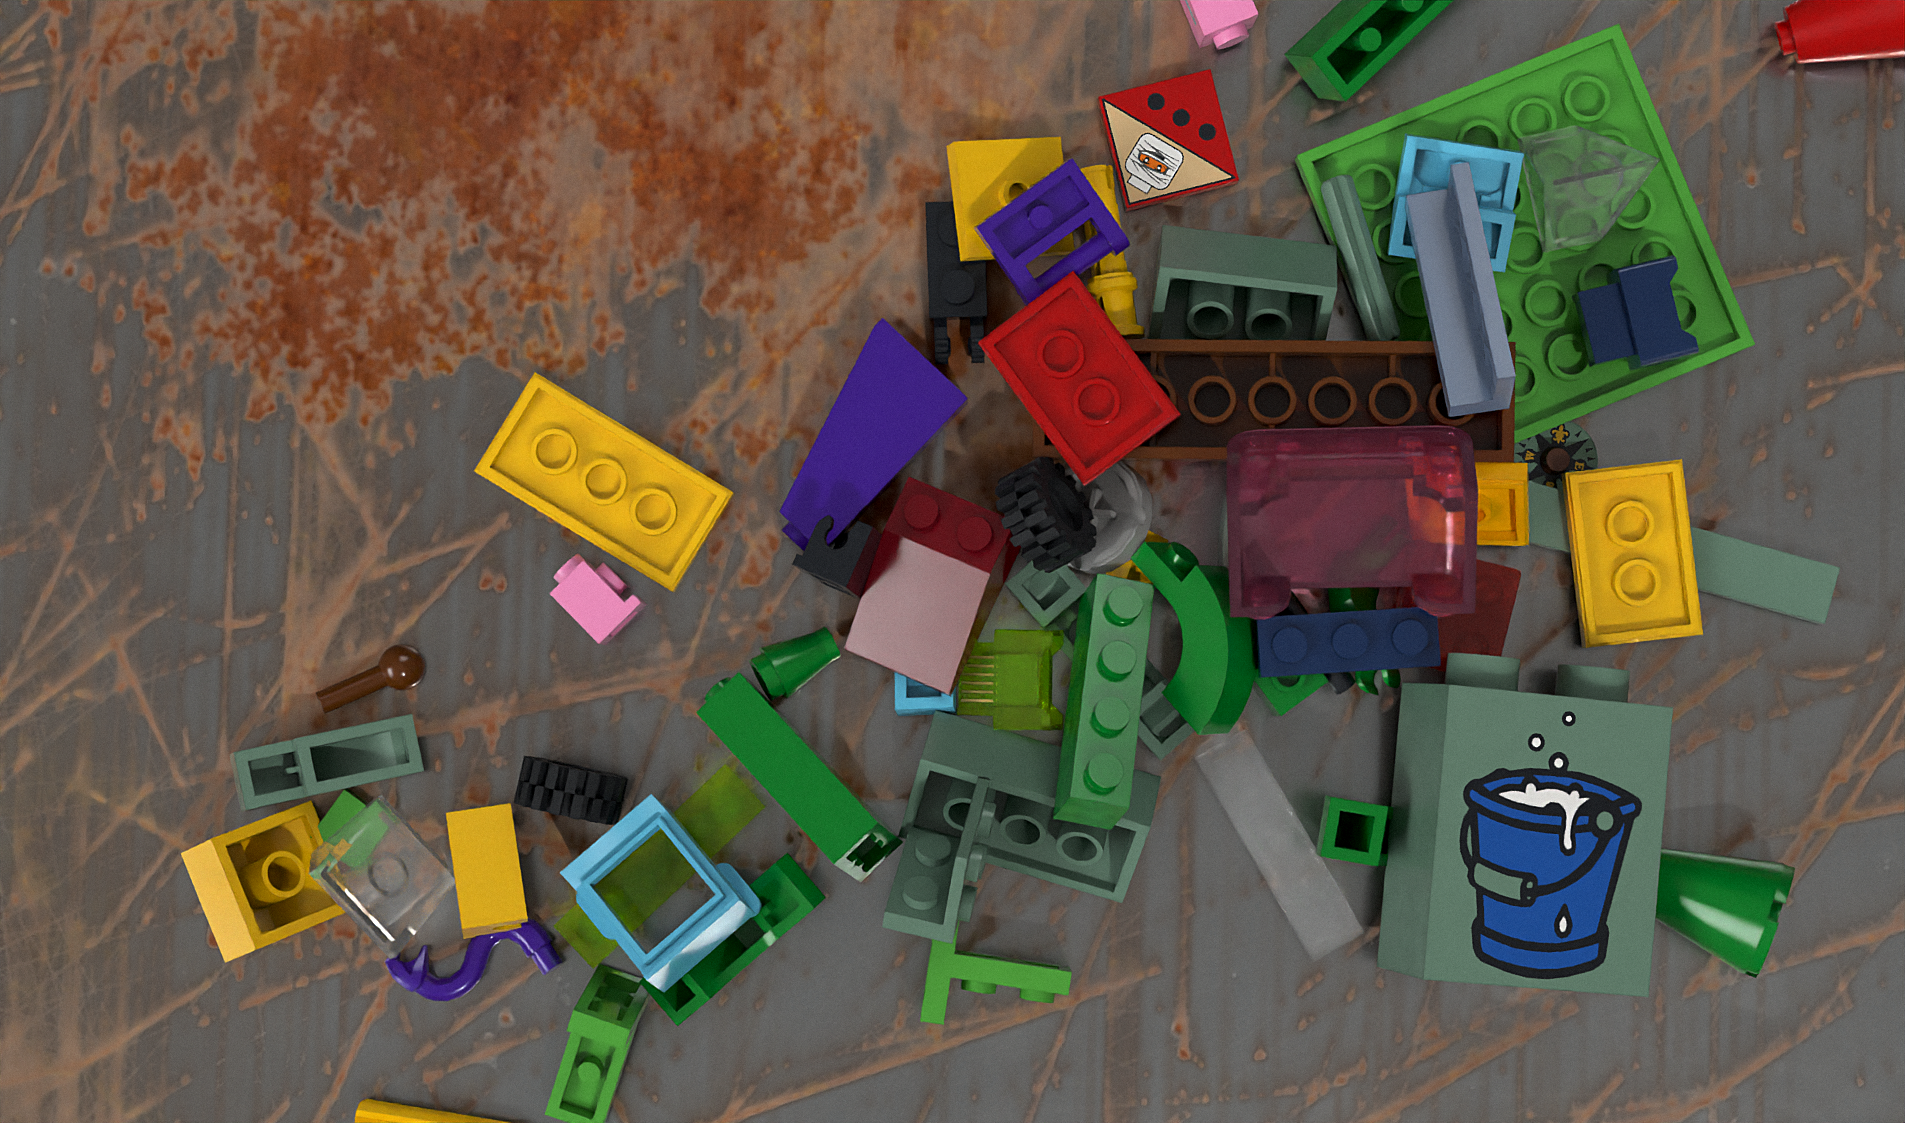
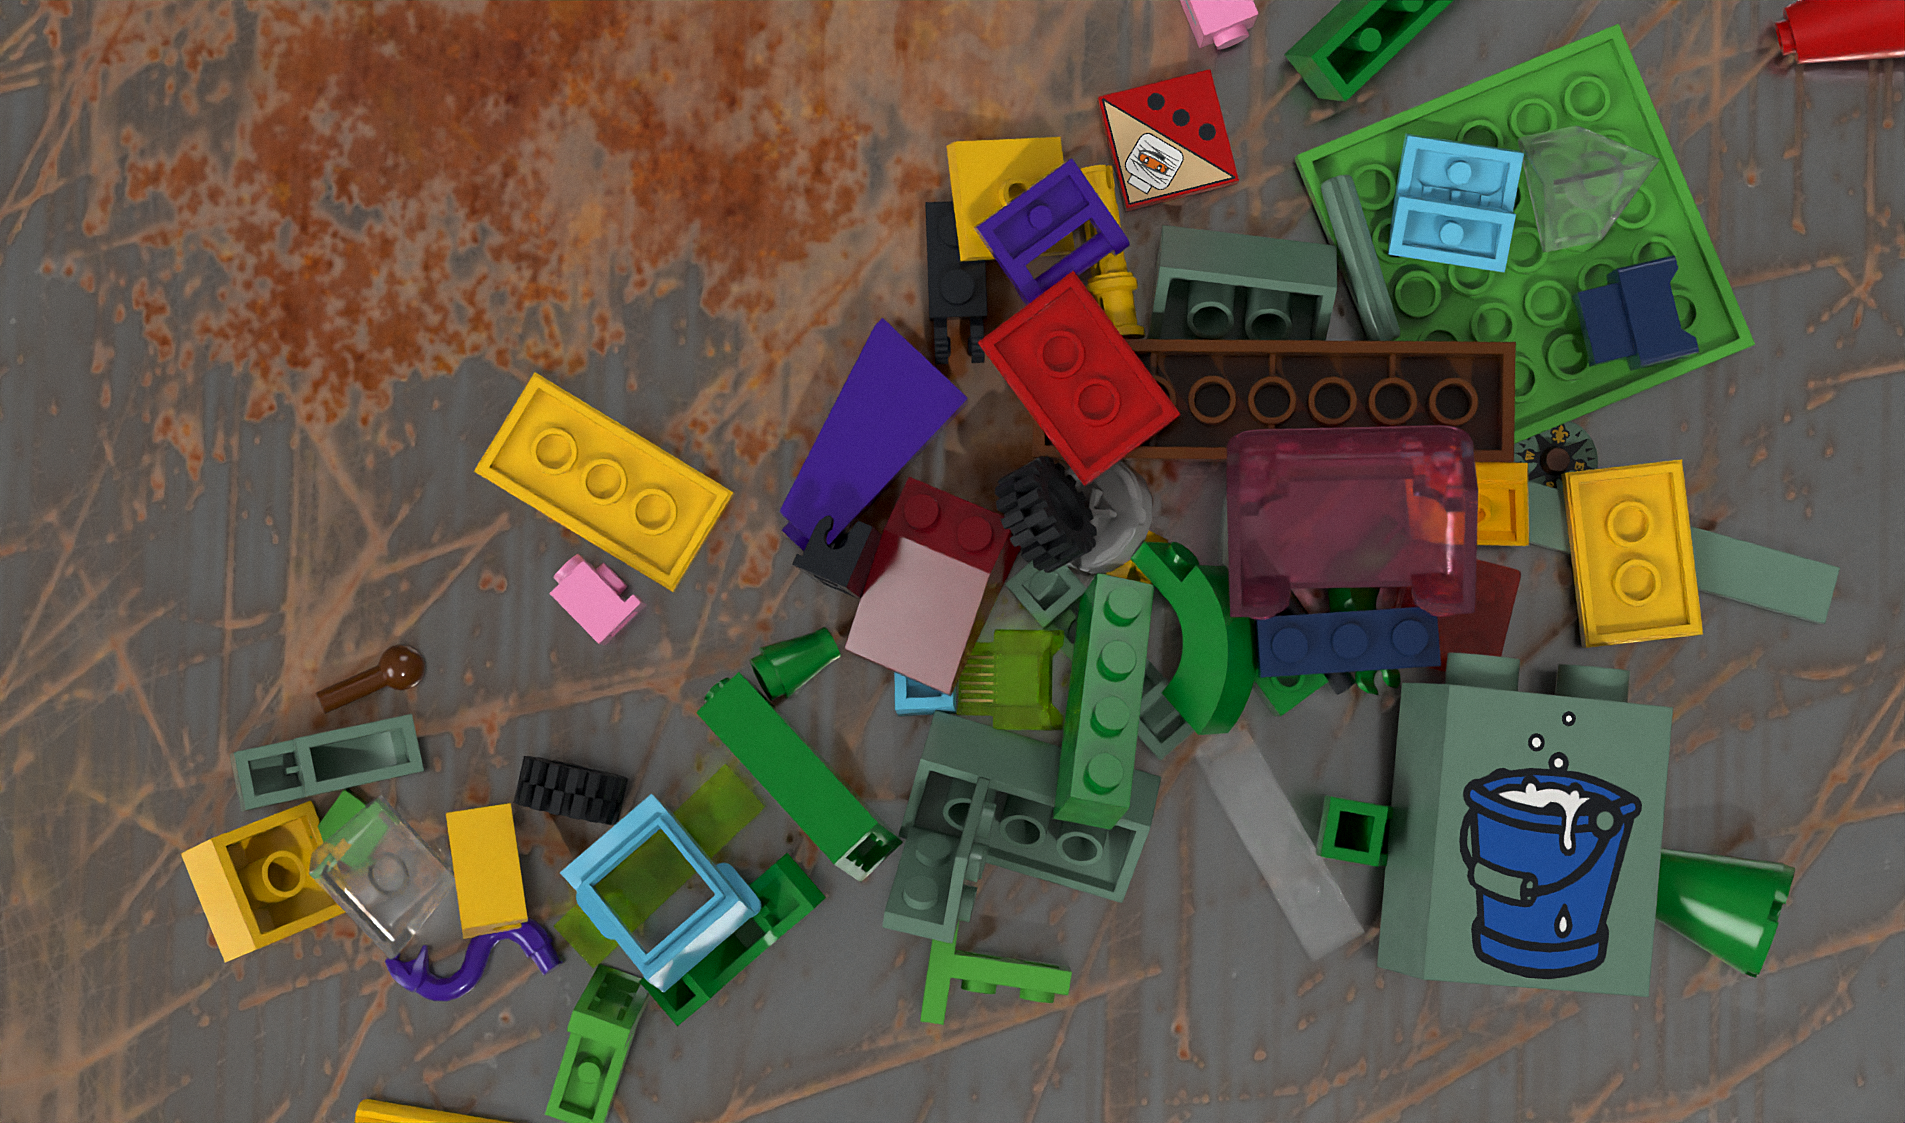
(1461, 296): sand blue fence -> none

